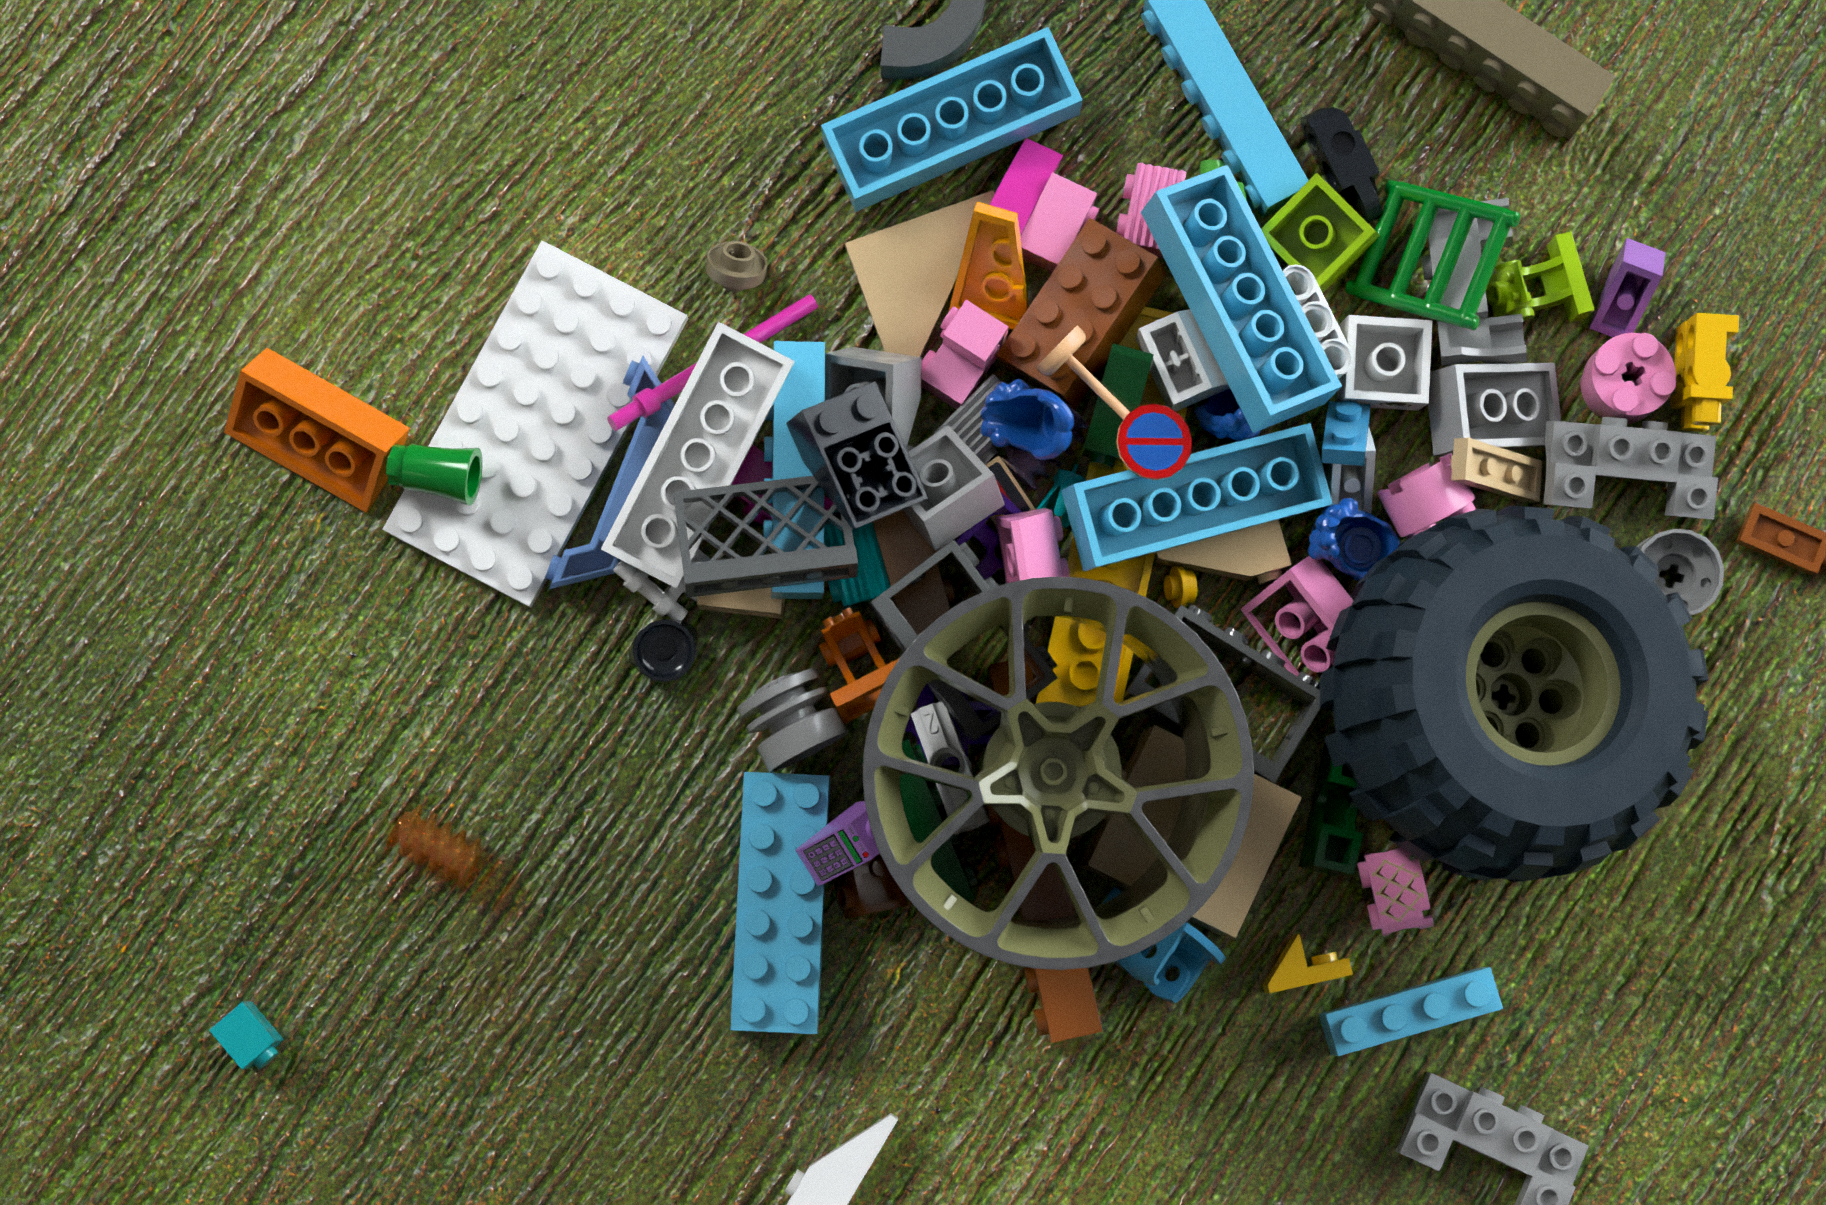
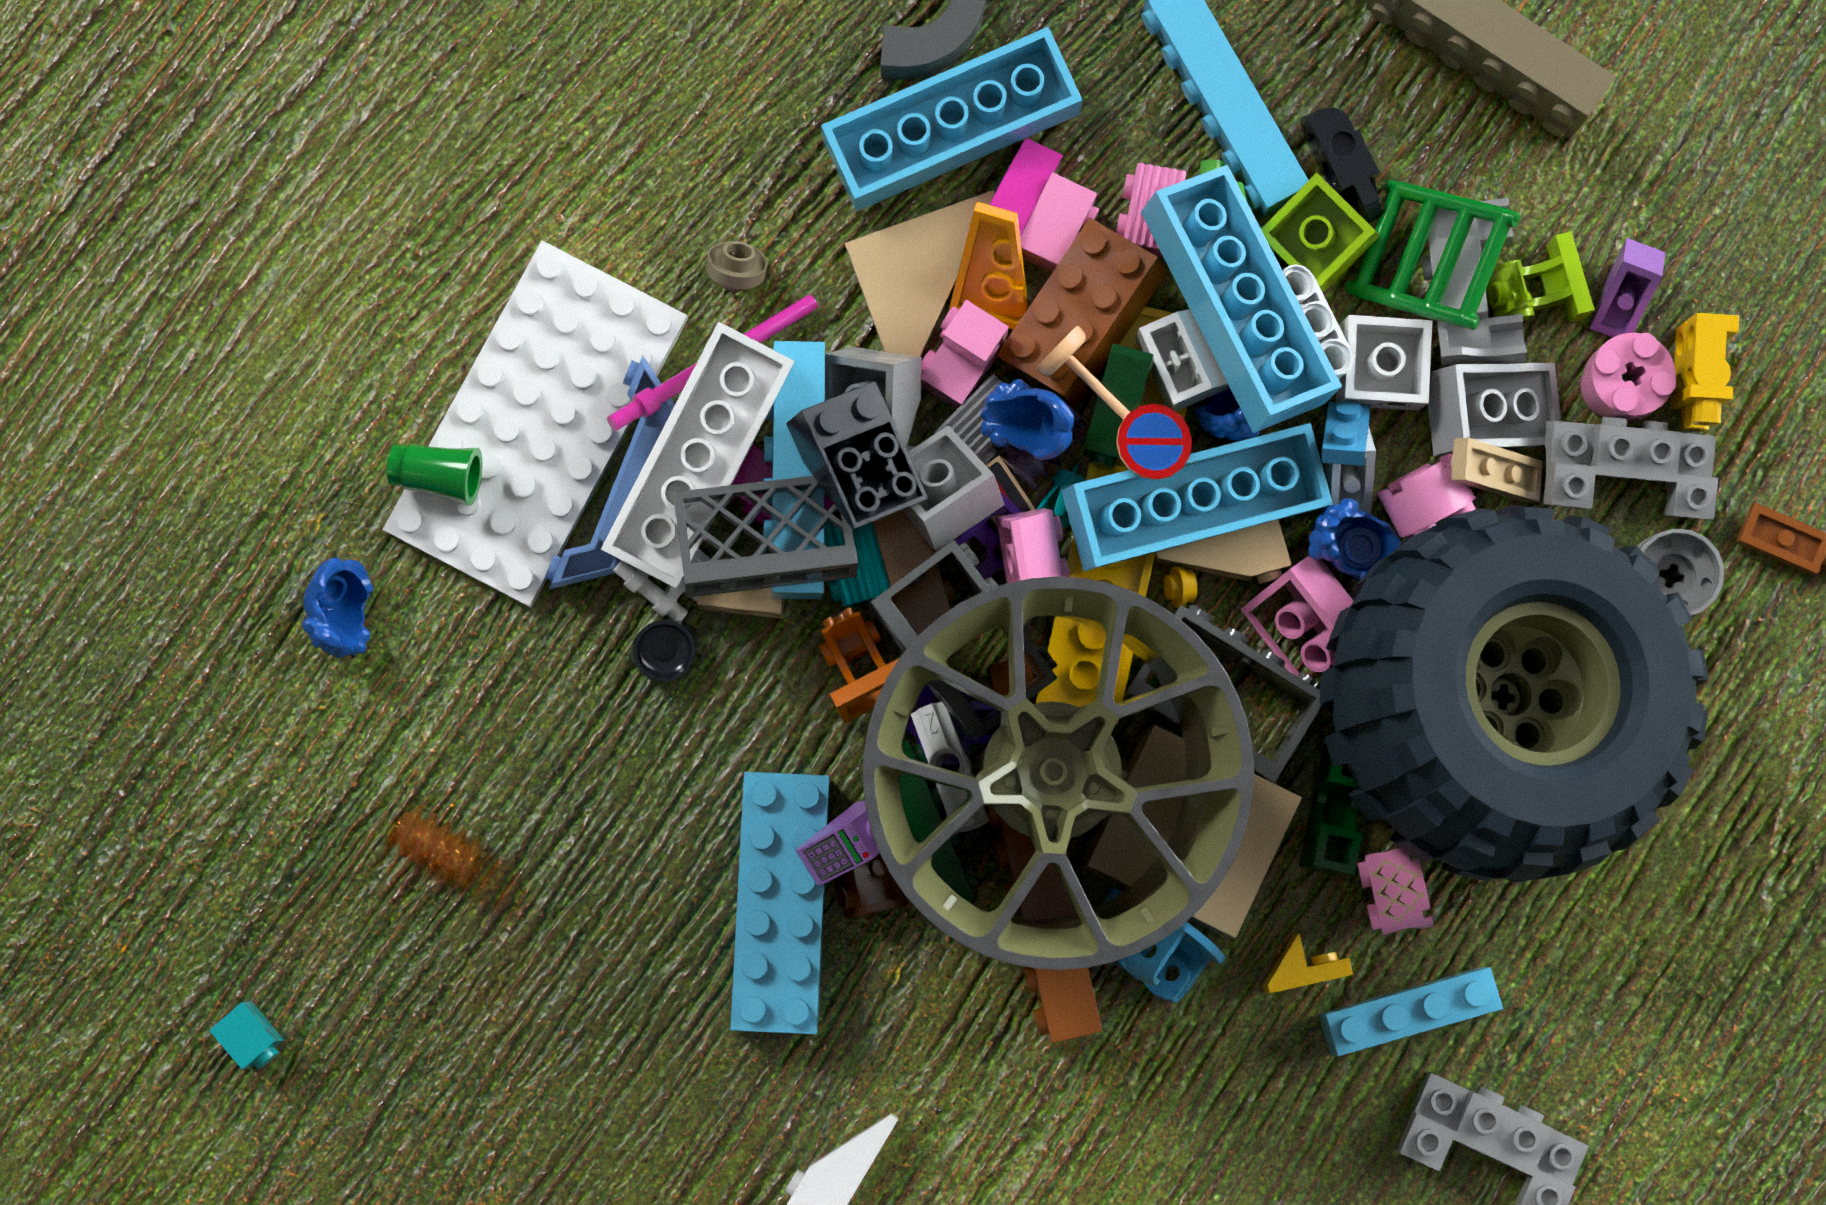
(313, 428): orange slope -> none
(336, 607): none -> blue hair
(792, 719): light grey wheel -> none

